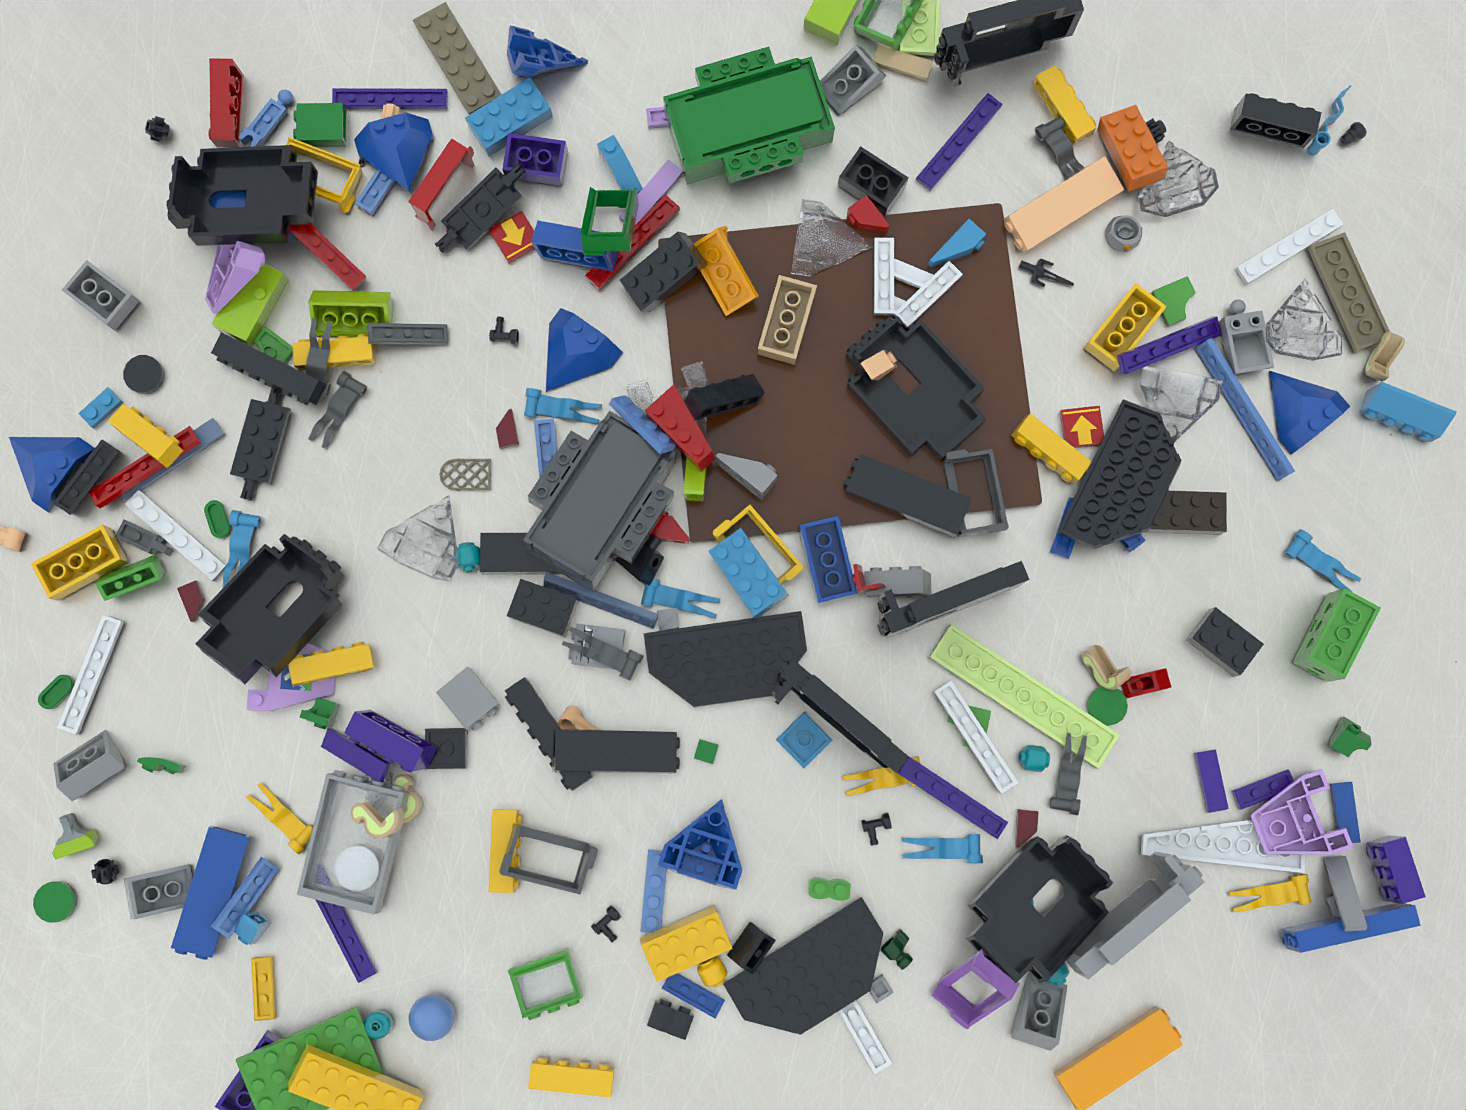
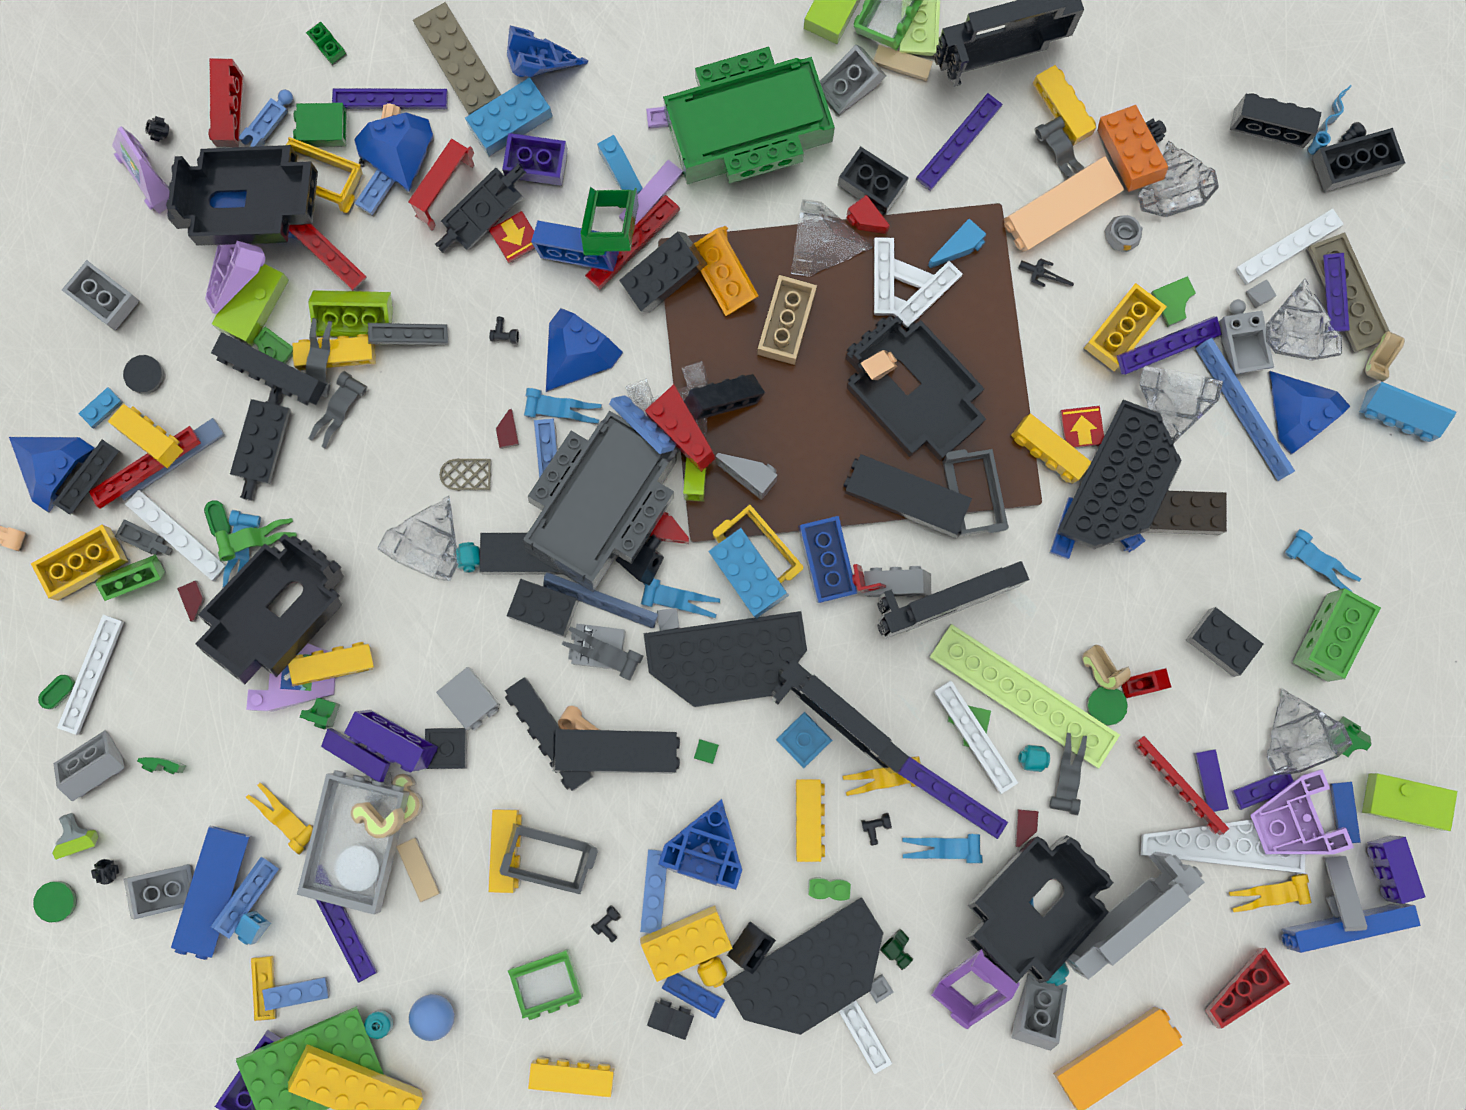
(134, 158): none -> lavender wedge
(248, 537): none -> bright green flag
(295, 993): none -> medium blue plate
(326, 42): none -> green slope
(418, 869): none -> tan tile
(808, 820): none -> yellow brick
(1186, 793): none -> red plate
(1250, 987): none -> red wedge
(1261, 293): none -> light grey slope
(1303, 737): none -> clear wedge
(1336, 291): none -> dark purple tile
(1358, 159): none -> black brick
(1409, 802): none -> lime brick

